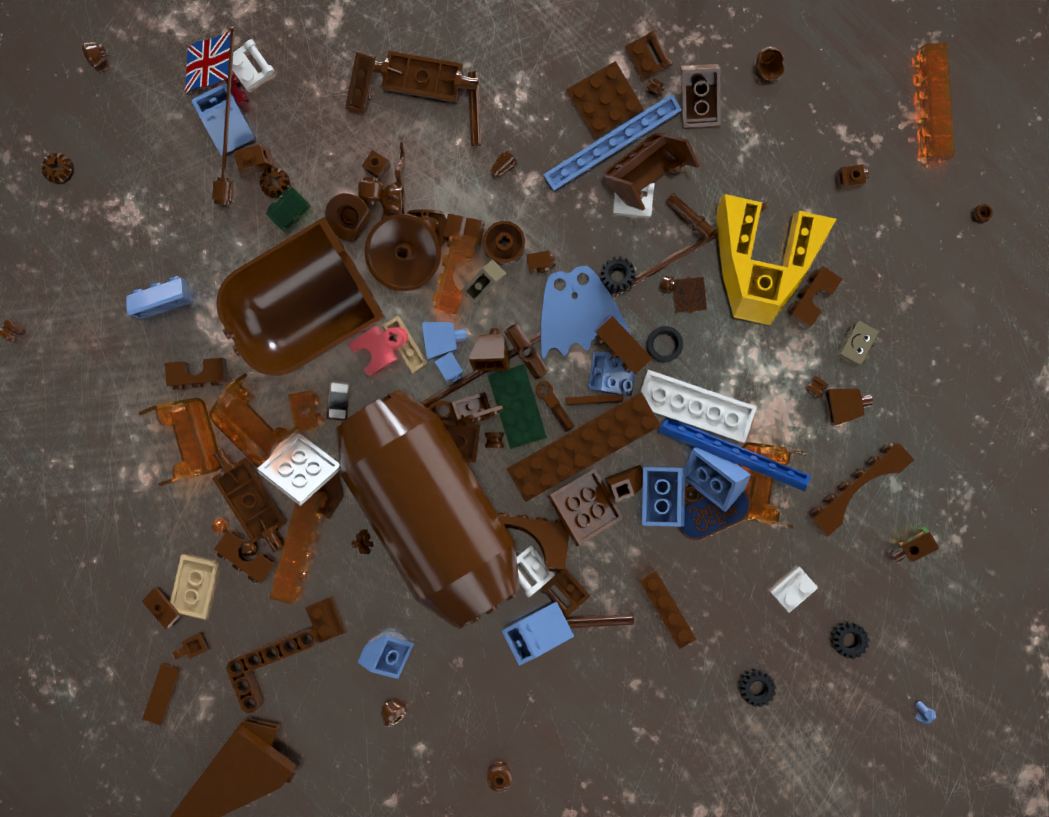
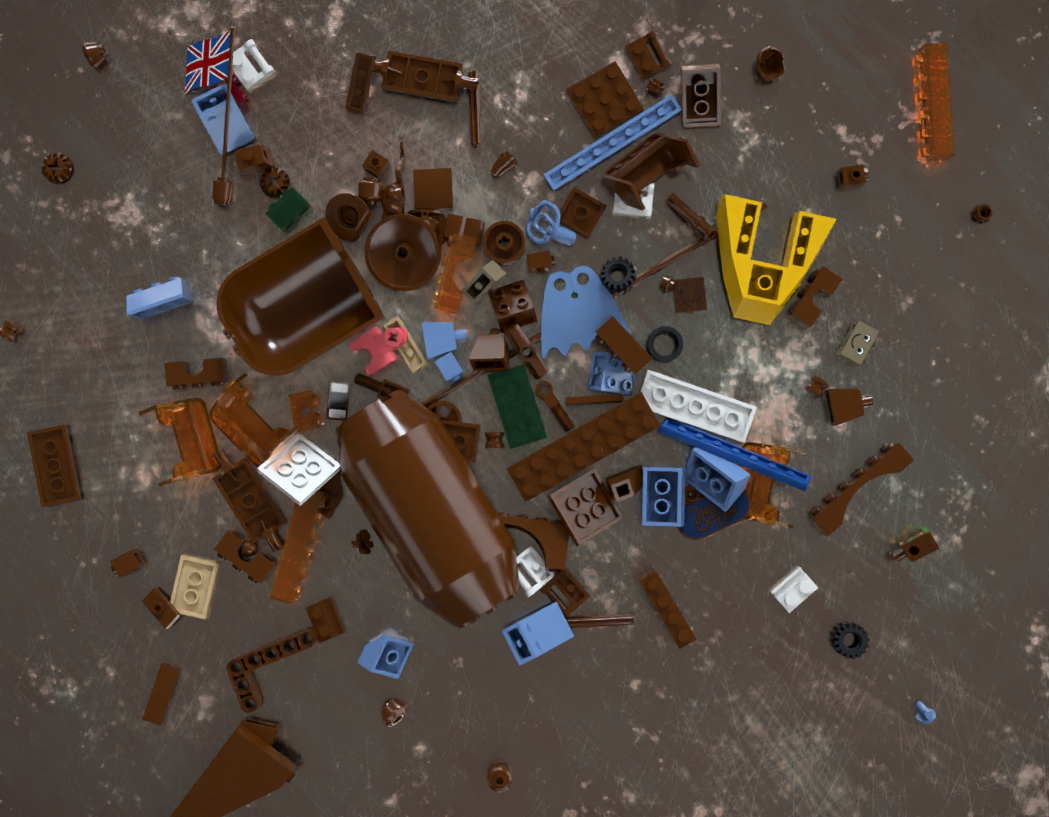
(54, 465): none -> reddish brown plate
(126, 563): none -> reddish brown brick
(192, 647): reddish brown plate -> none
(219, 526): clear orange hinge -> none
(382, 388): none -> reddish brown connector
(433, 188): none -> reddish brown slope
(473, 409): reddish brown bracket -> none
(512, 305): none -> reddish brown bracket
(553, 231): none -> medium blue piece
(581, 212): none -> reddish brown tile
(768, 692): black tyre -> none

